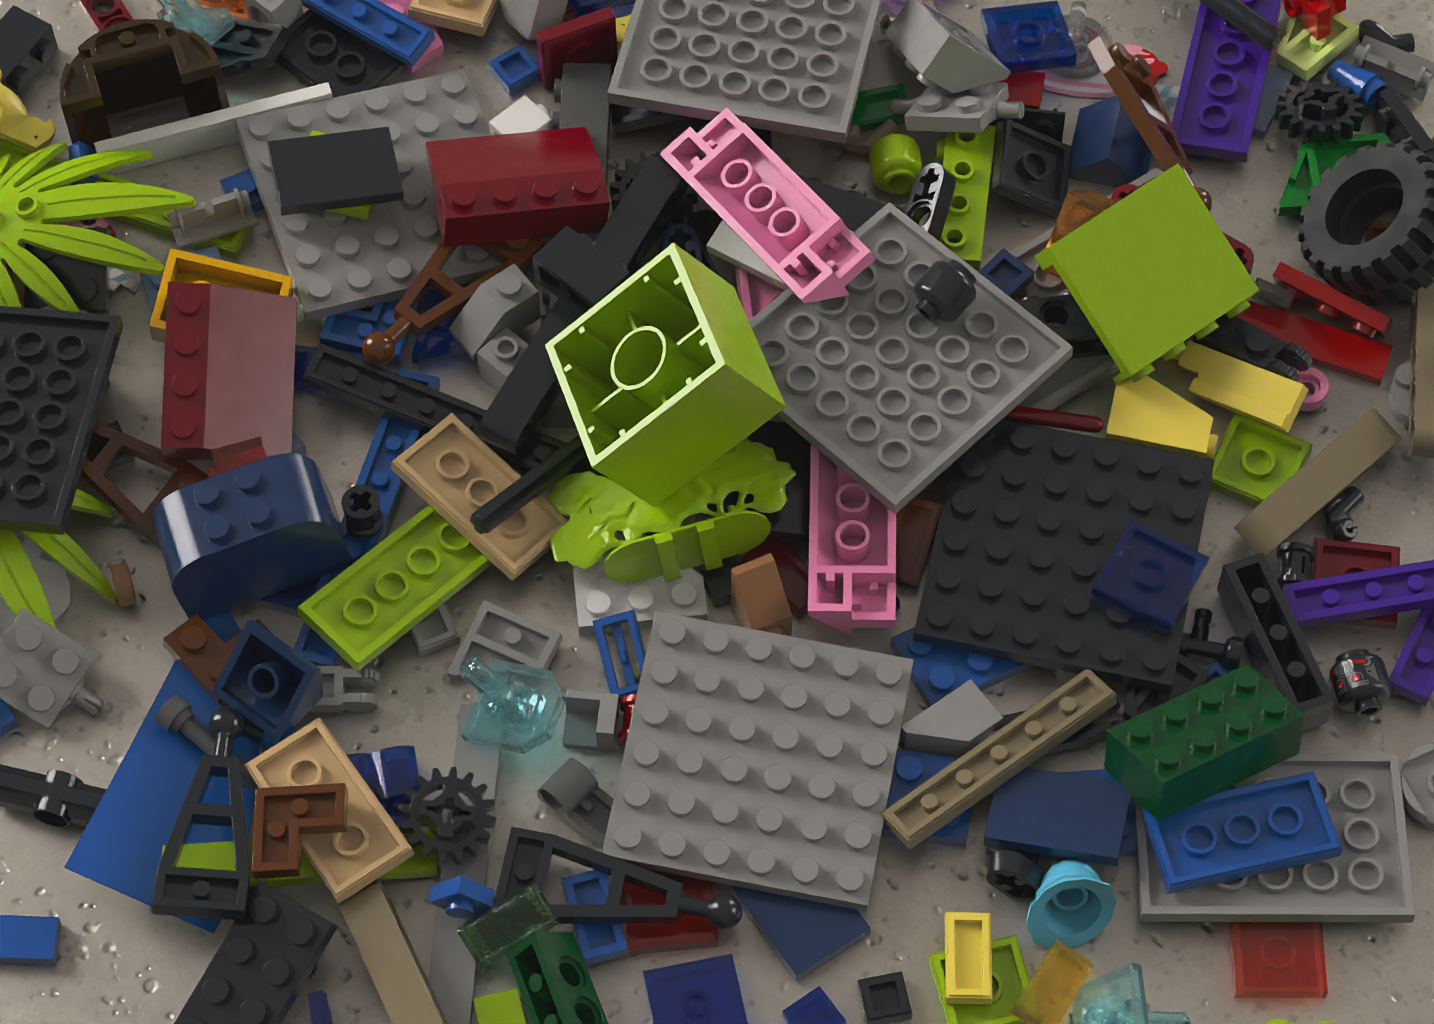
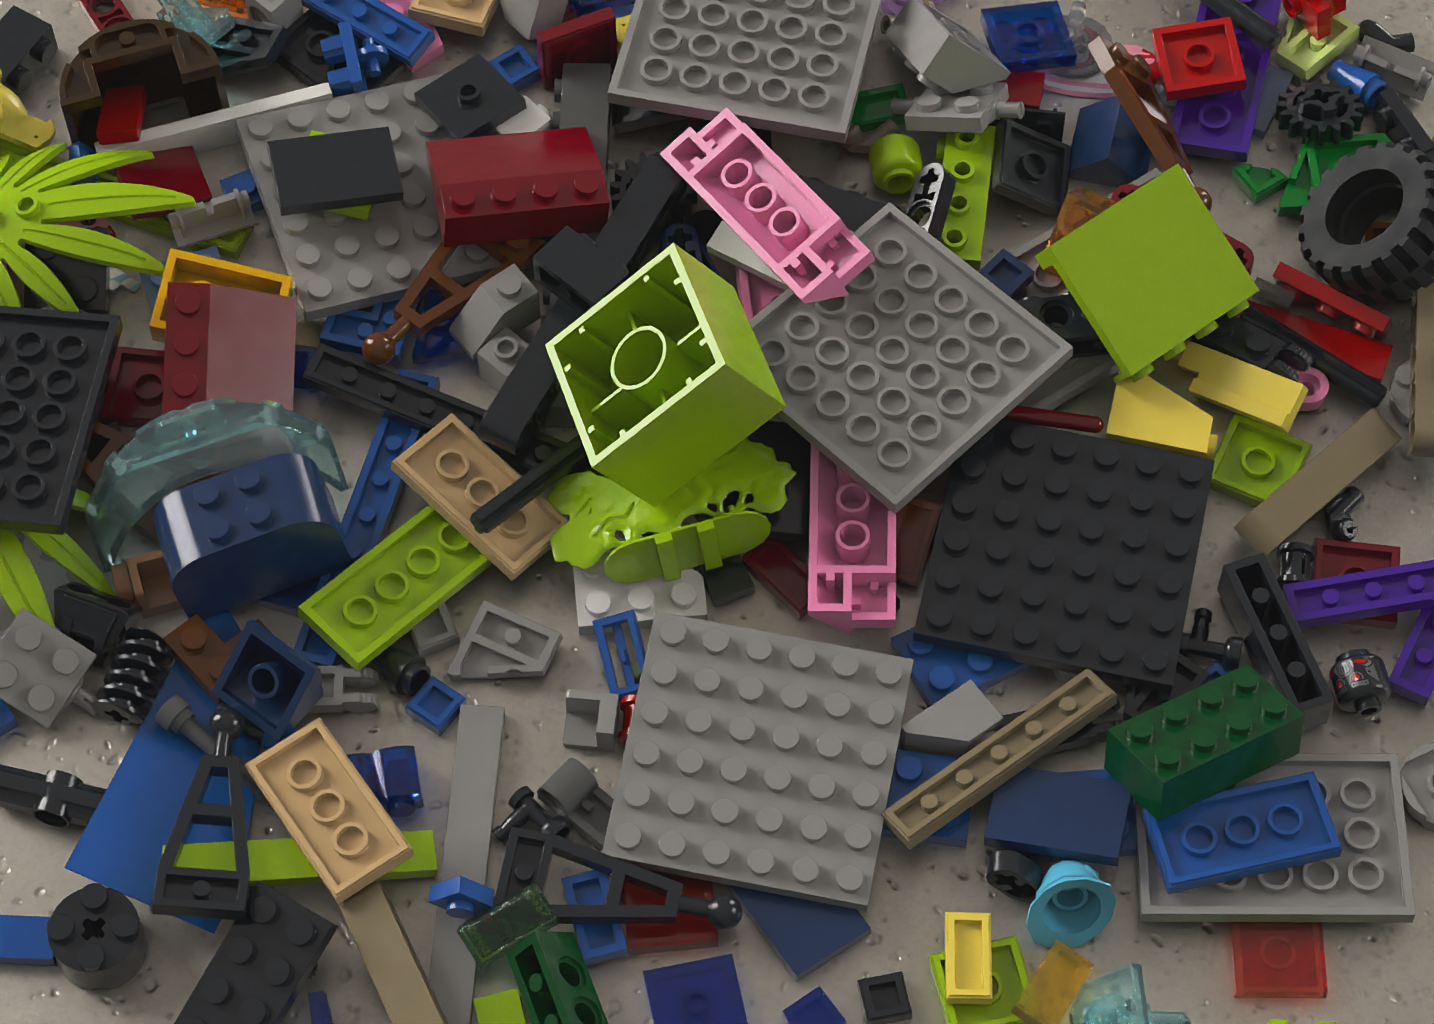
(74, 934): none -> black brick
(95, 617): none -> black piece
(122, 115): none -> red tile
(132, 677): none -> black piece
(134, 387): none -> dark red tile
(152, 584): none -> medium nougat panel
(170, 169): none -> dark red tile
(191, 445): none -> clear light blue windscreen
(285, 815): reddish brown plate -> none
(345, 48): none -> blue hips
(359, 515): black bush -> none
(402, 670): none -> black cone
(430, 815): black gear -> none
(435, 705): none -> blue tile
(470, 99): none -> black plate
(513, 705): clear light blue piece -> none
(527, 809): none -> black piece
(759, 597): medium nougat slope -> none
(945, 291): black head -> none
(1150, 575): clear blue tile -> none
(1198, 59): none -> red plate
(1258, 182): none -> green tile
(1334, 368): none -> black axle

